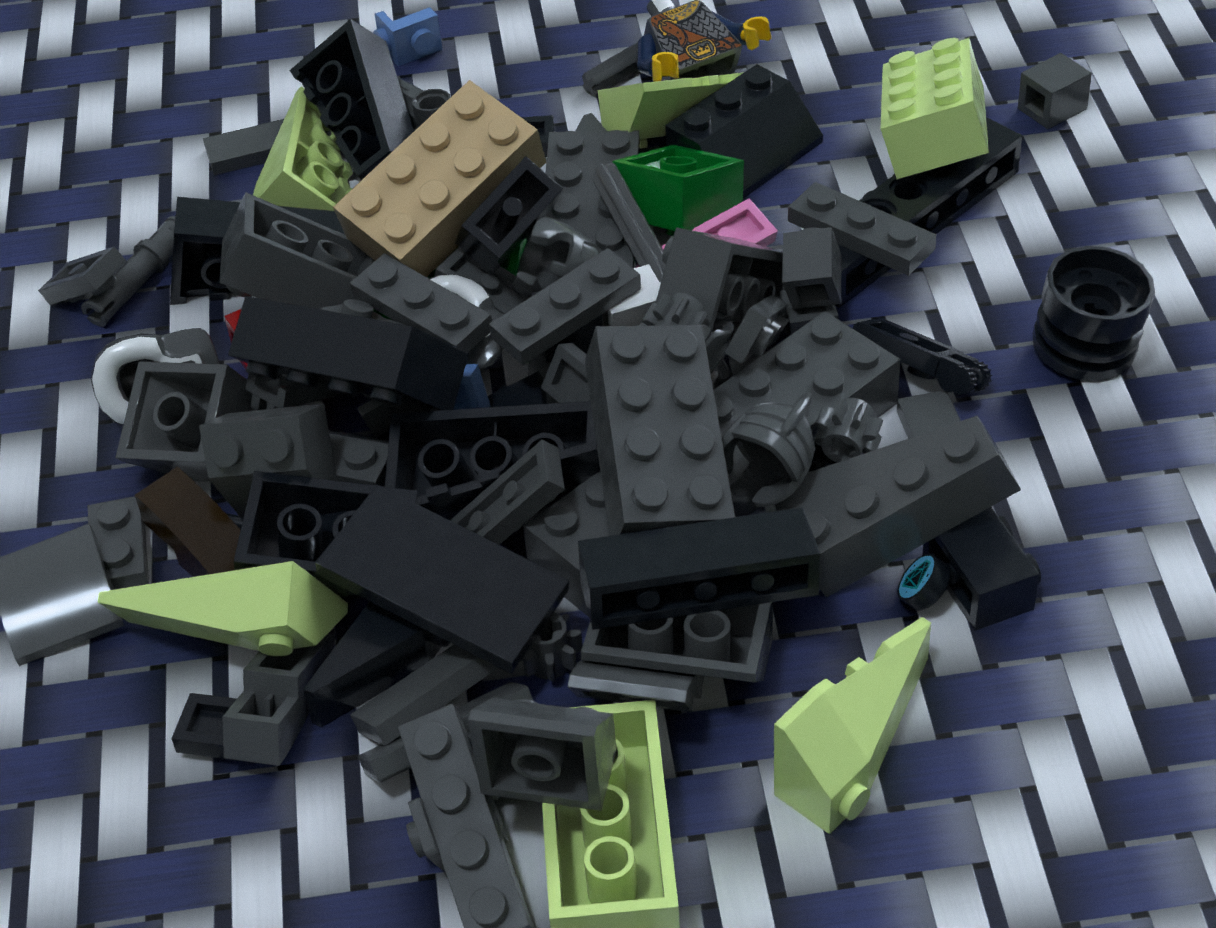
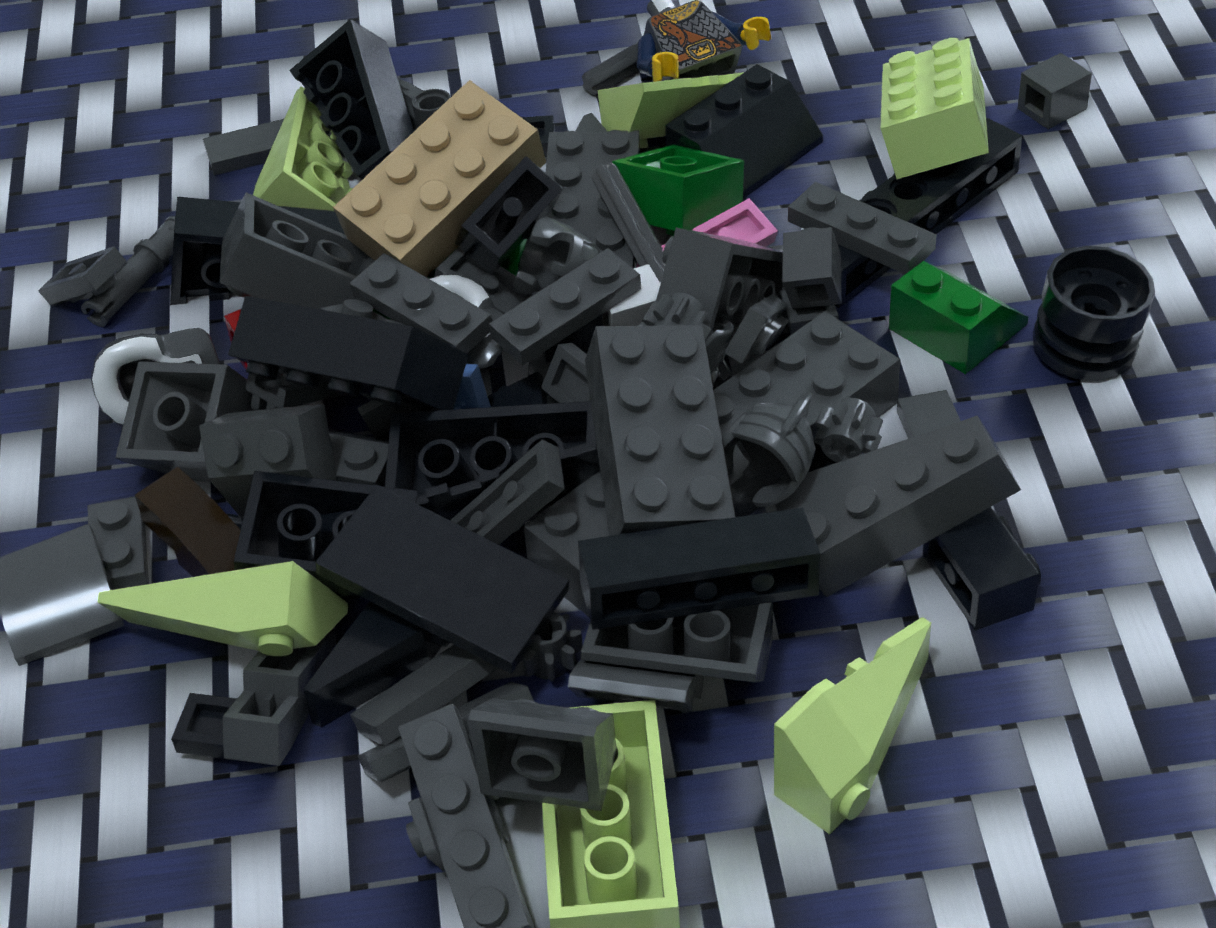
(410, 36): medium blue bracket -> none
(924, 582): black tile -> none
(928, 357): black hinge -> none
(950, 317): none -> green slope

